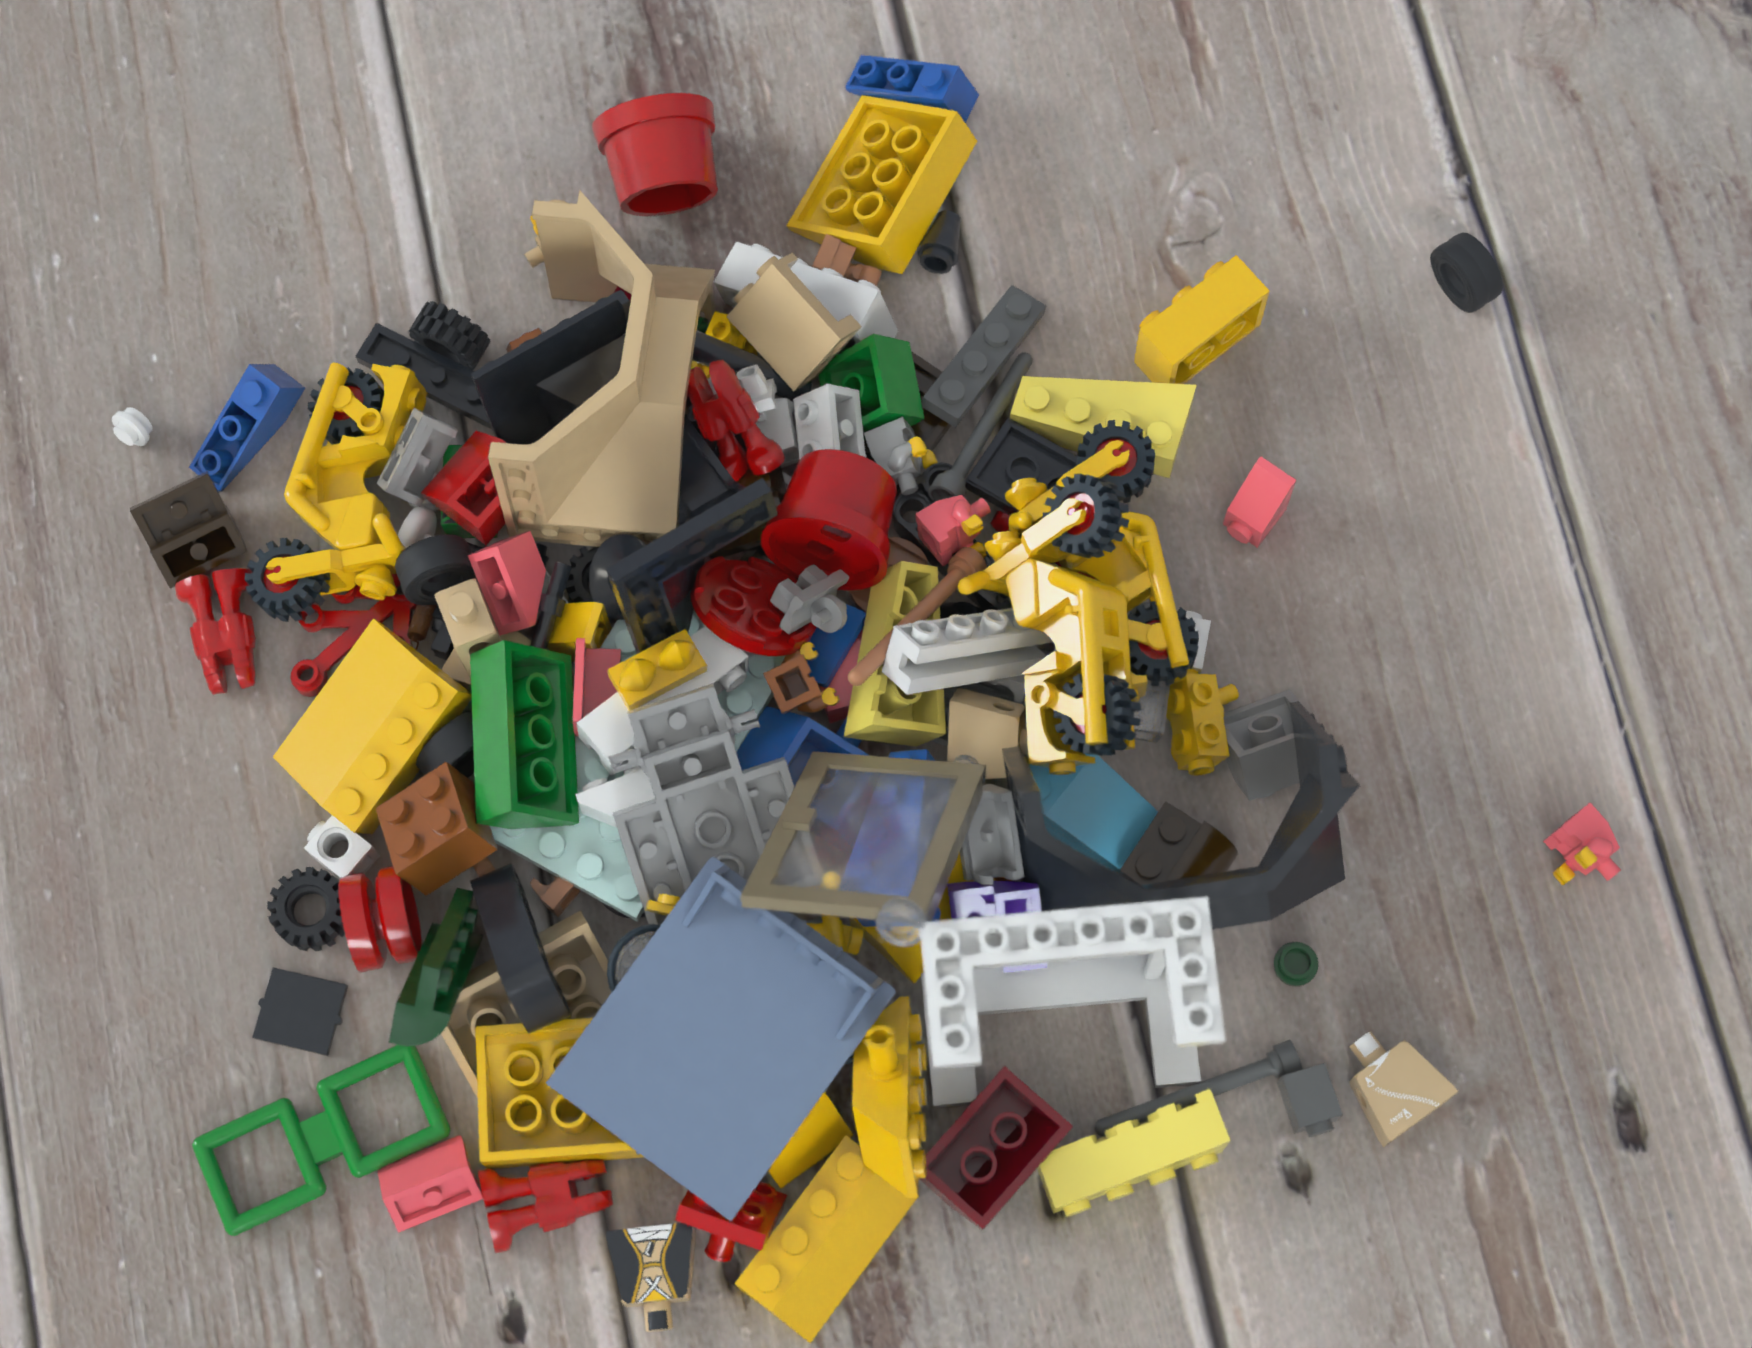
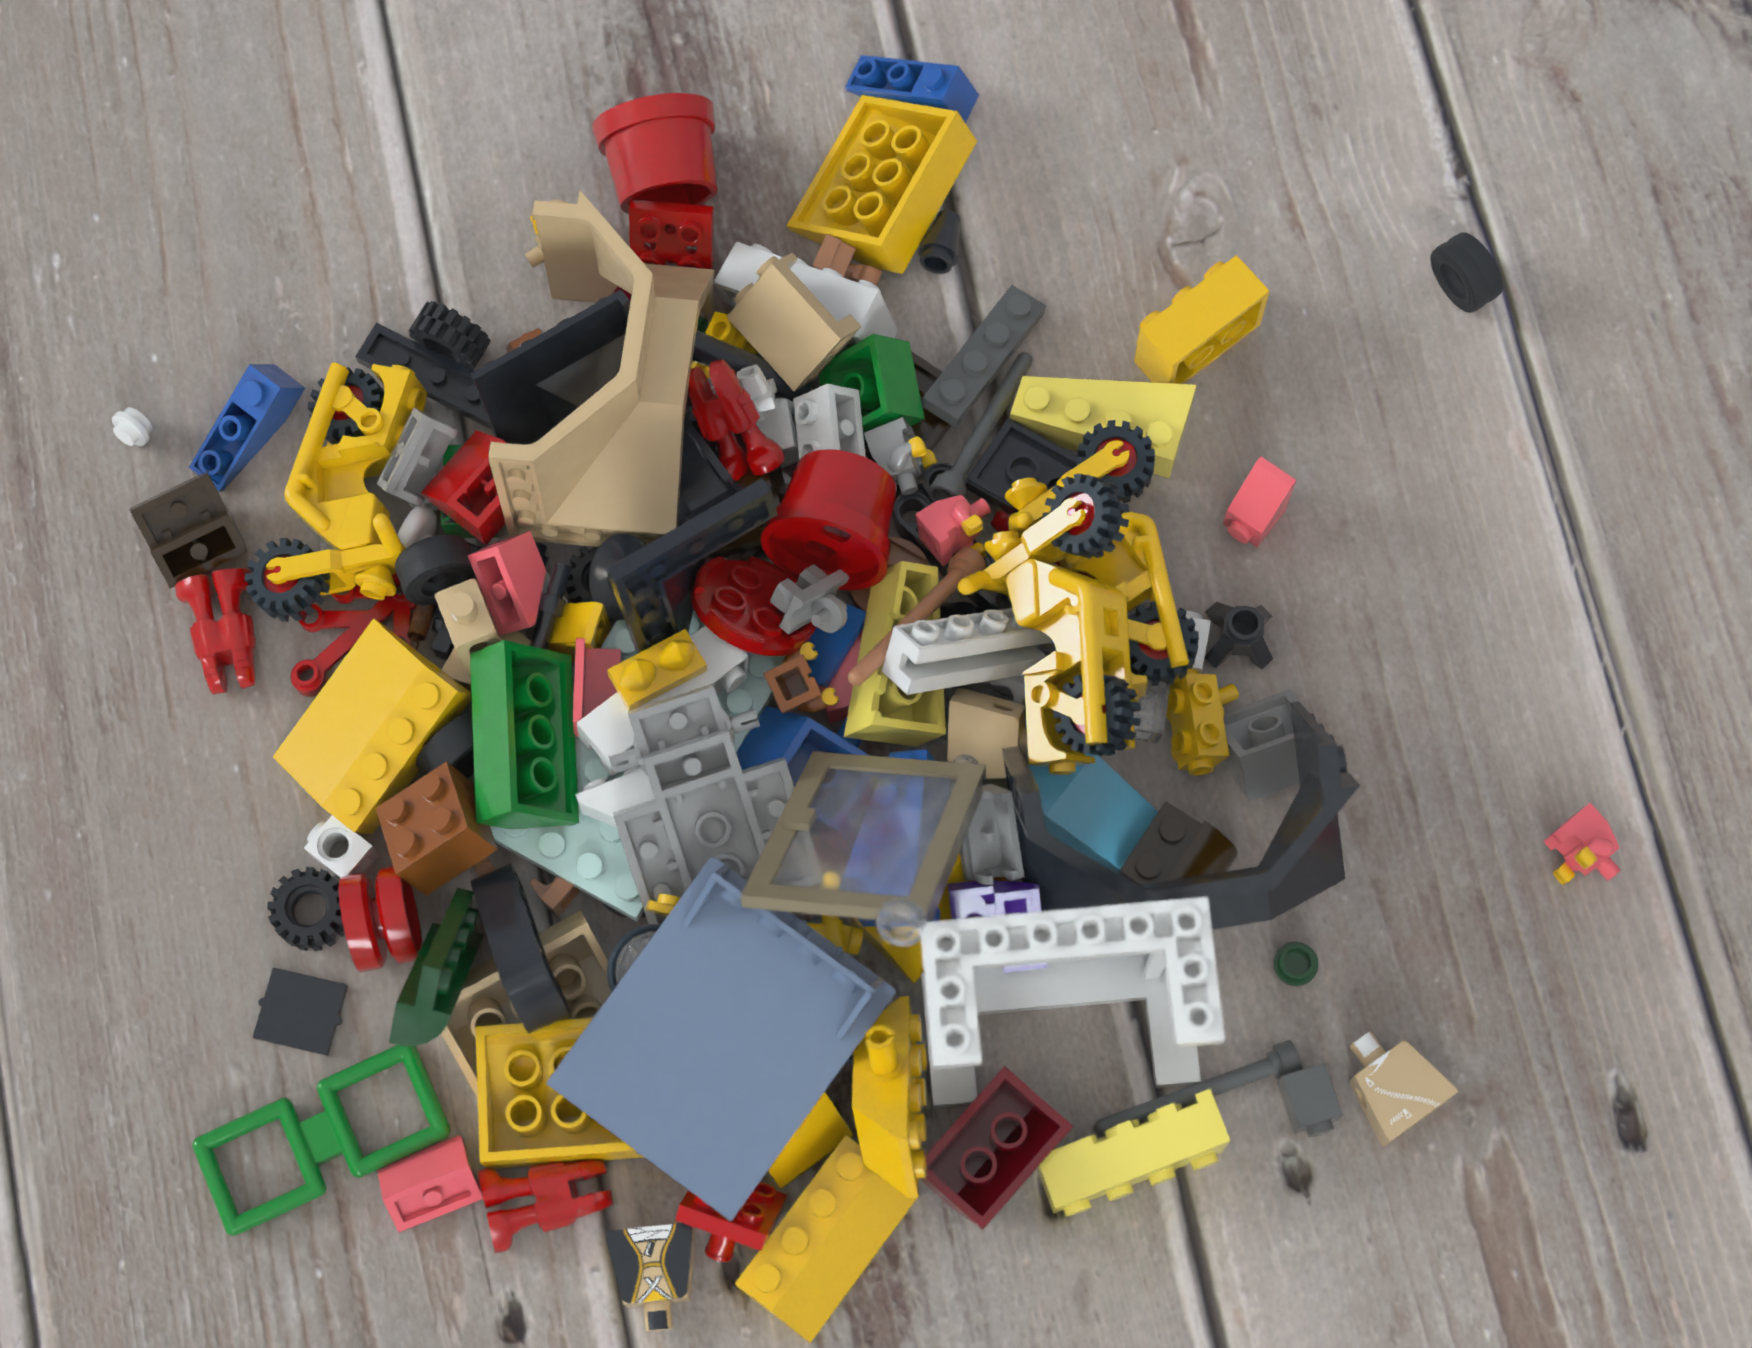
(670, 231): none -> red plate
(1239, 634): none -> black rock

